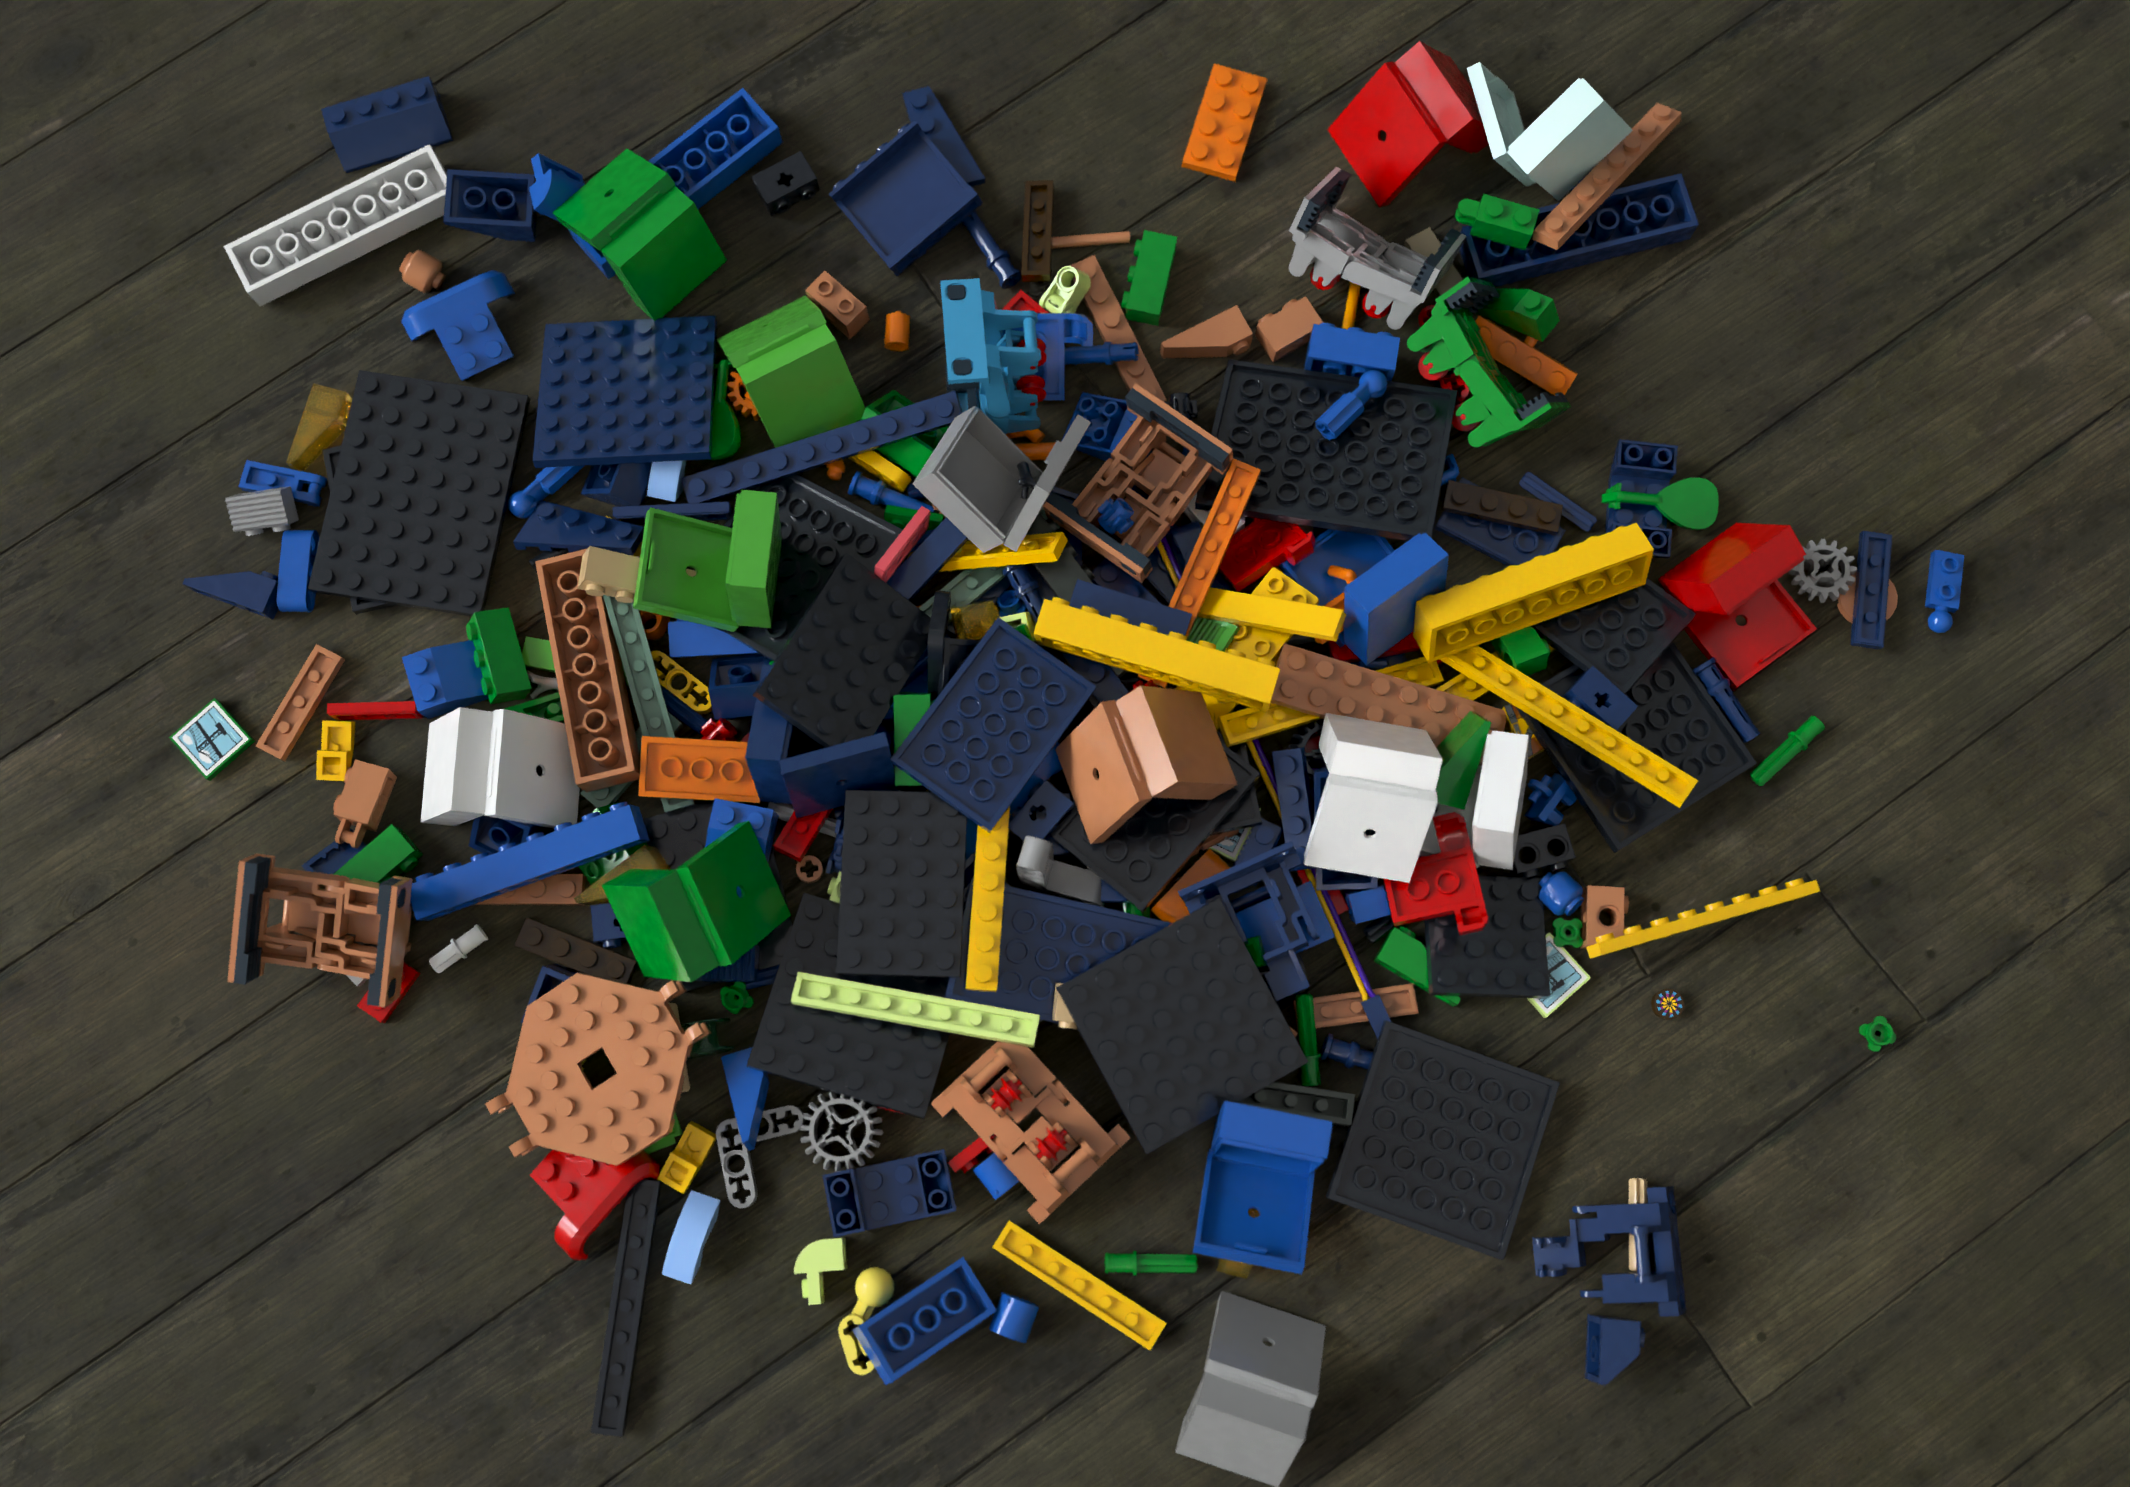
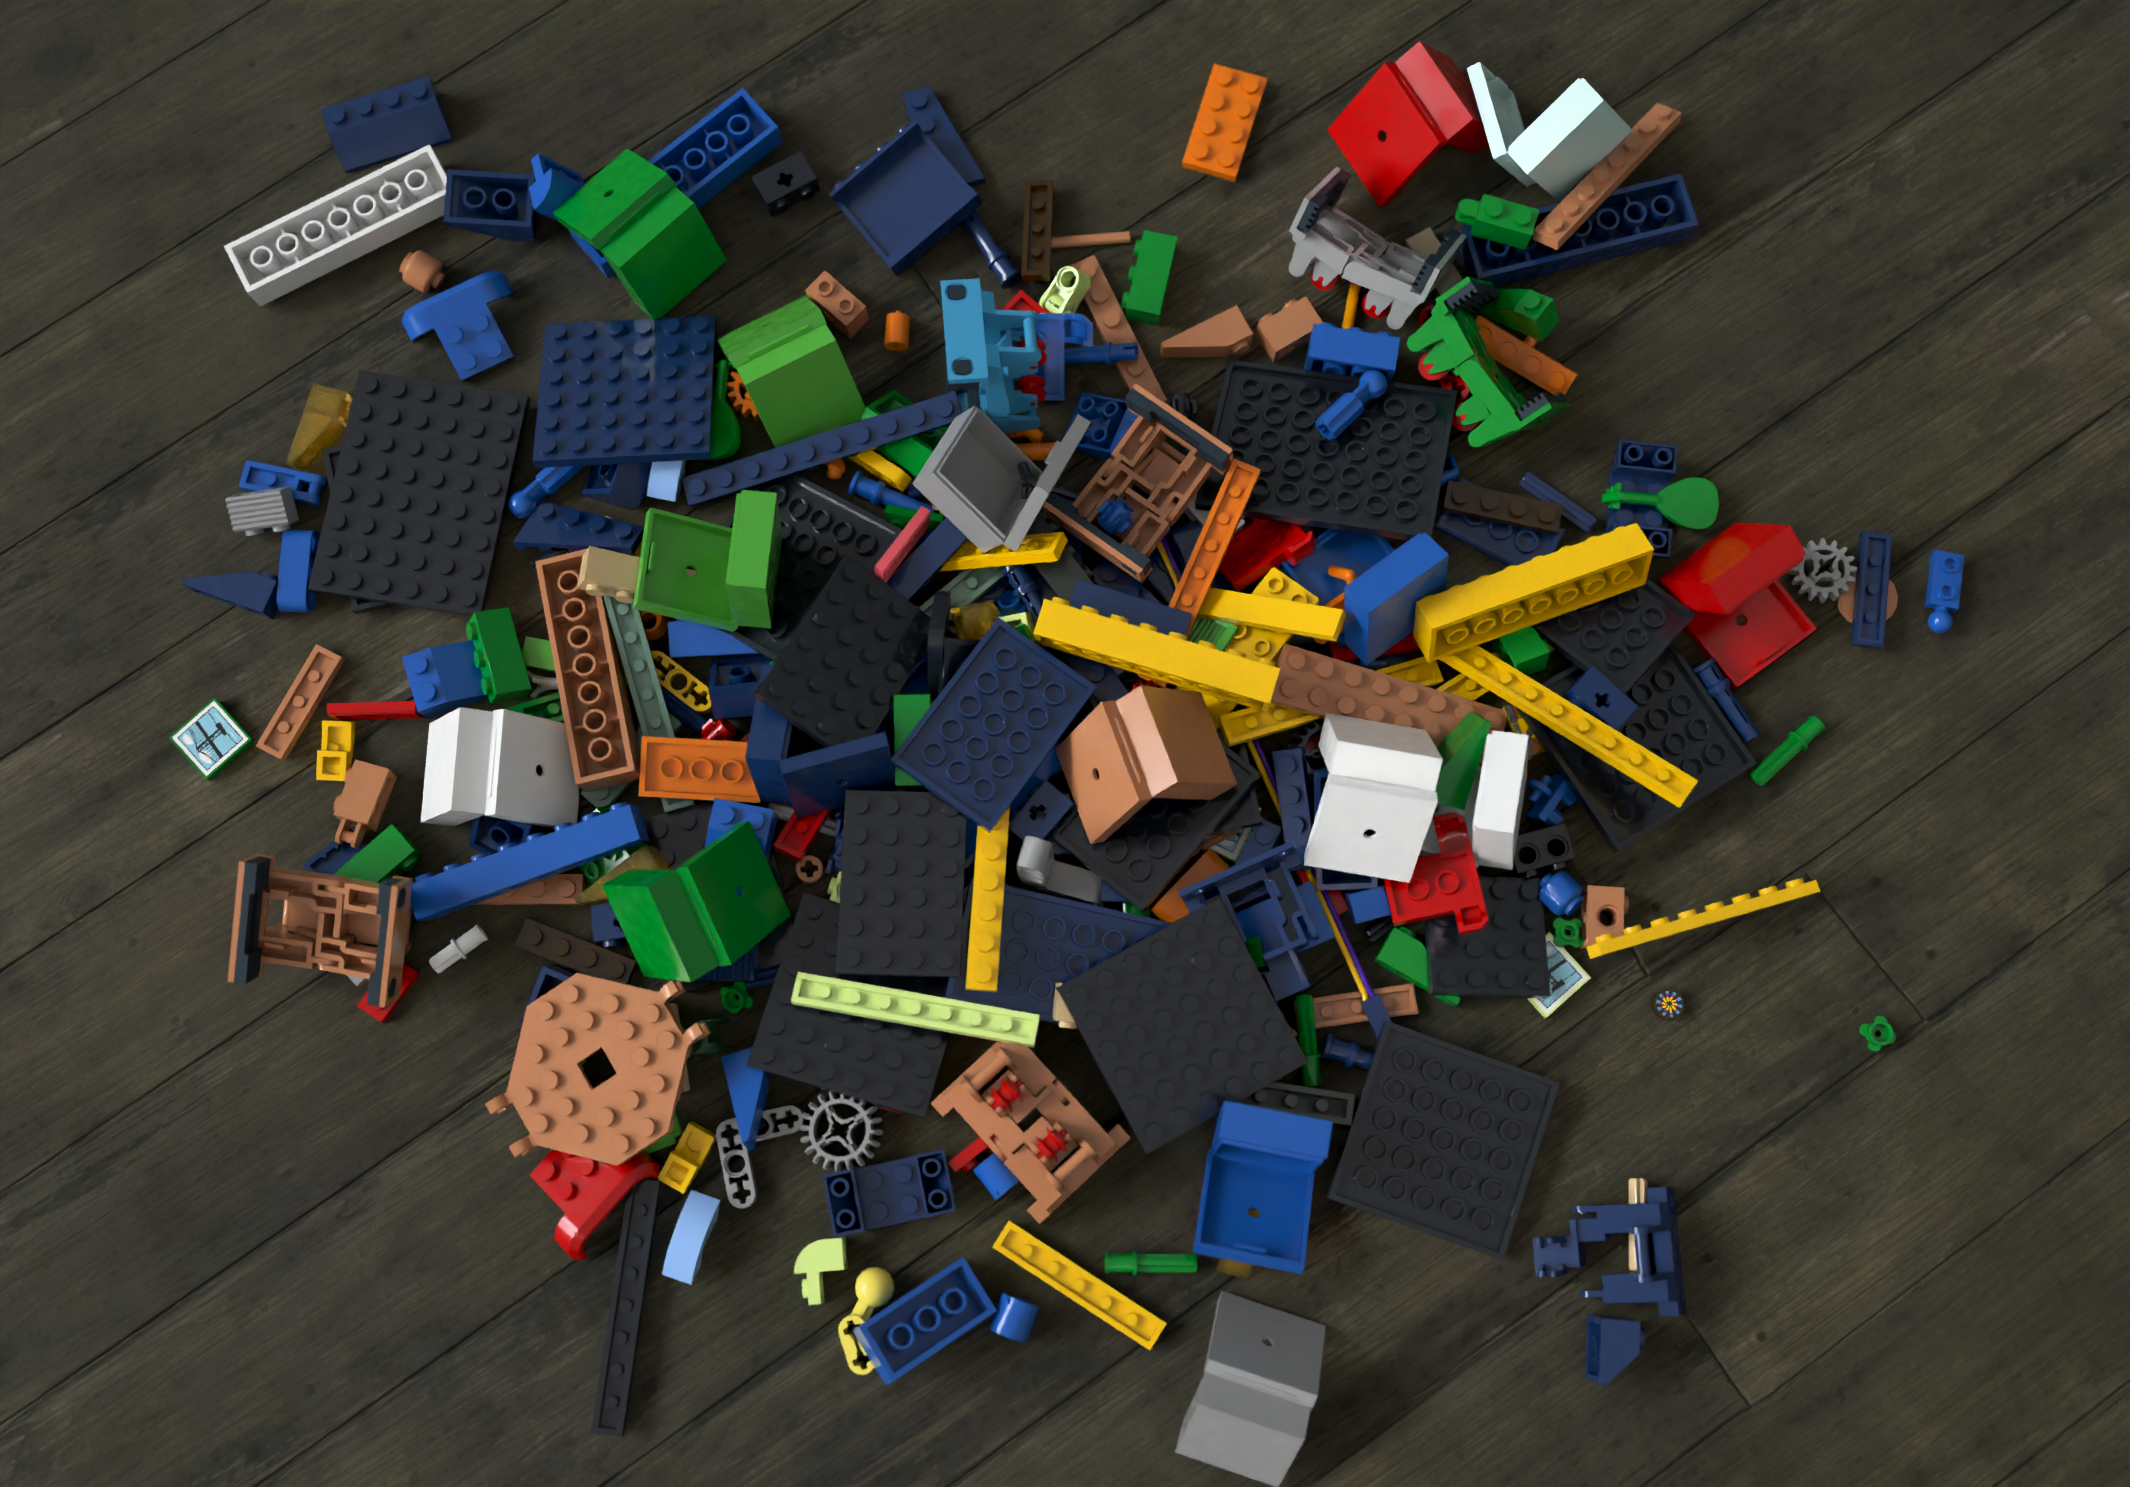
(702, 511): dark blue tile -> none

